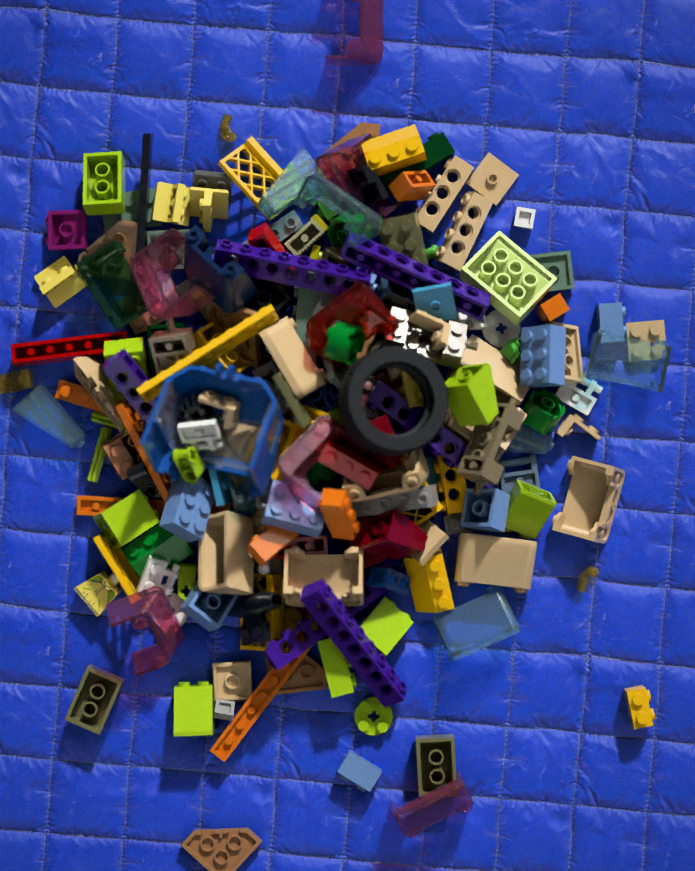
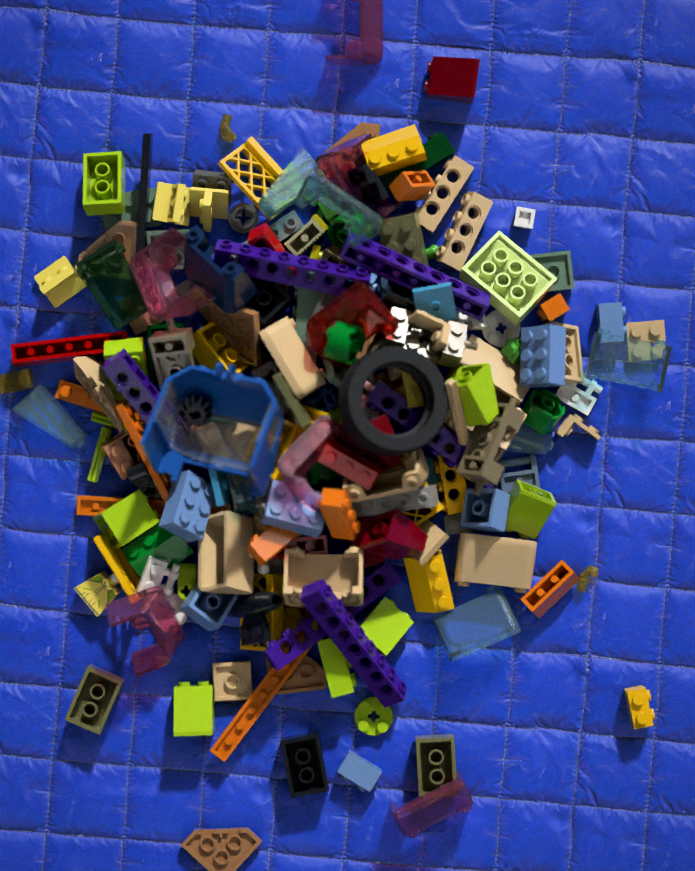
(66, 230): magenta plate -> none
(189, 463): lime piece -> none
(198, 431): white plate -> none
(212, 350): yellow plate -> none
(224, 709): light grey plate -> none
(229, 404): tan bracket -> none
(236, 211): none -> flat silver gear
(304, 764): none -> black brick
(388, 579): blue bracket -> none
(452, 79): none -> dark red slope
(457, 411): none -> tan axle
(492, 178): tan plate -> none
(550, 589): none -> orange brick
(590, 500): tan windscreen -> none

